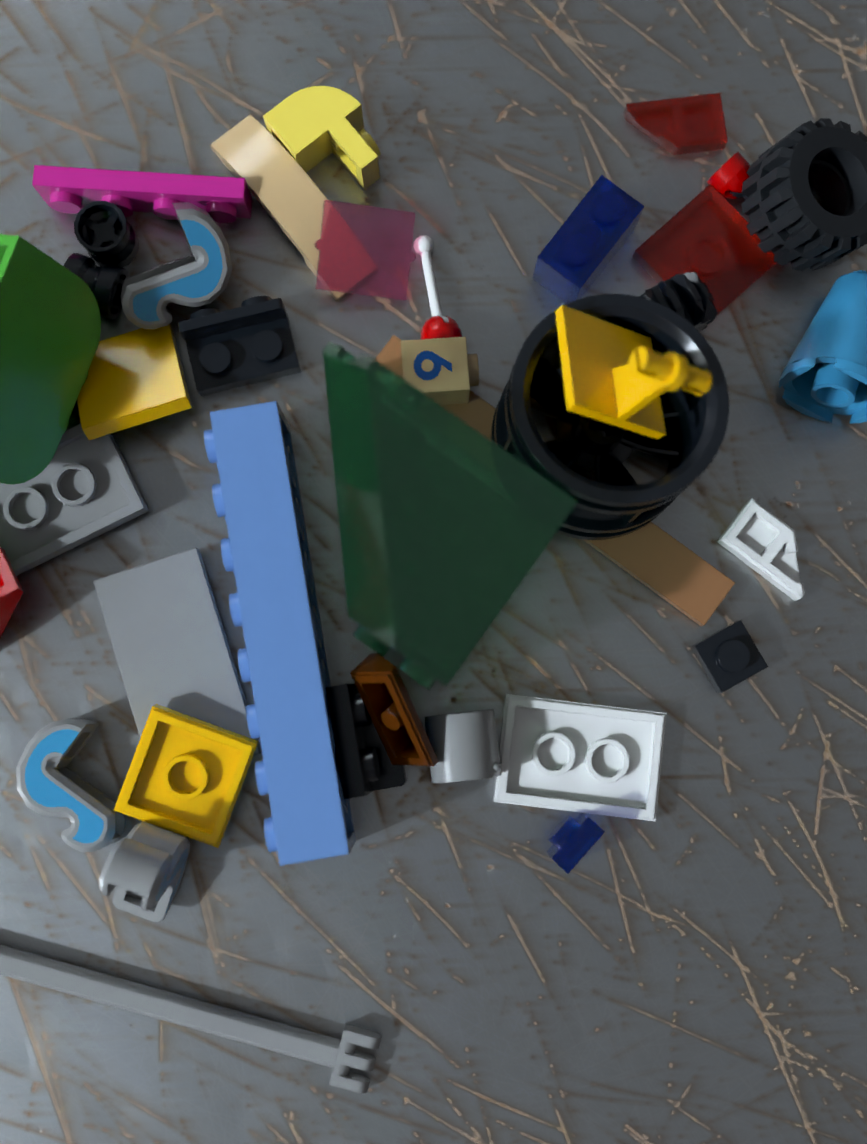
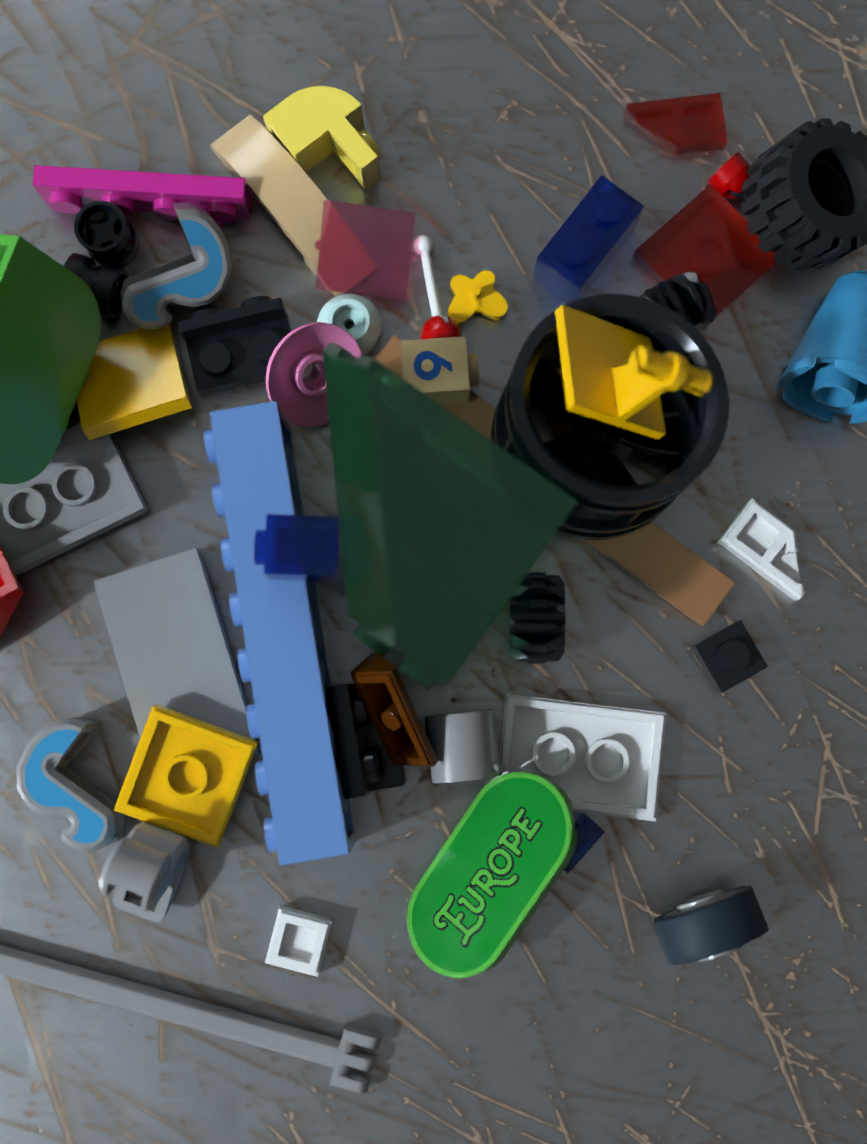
(298, 548): none -> clear blue brick
(299, 941): none -> white tile
(300, 397): none -> bright pink dish
(358, 310): none -> light aqua plate
(476, 297): none -> yellow piece
(491, 874): none -> green tile
(537, 619): none -> black gear
(710, 925): none -> black wheel

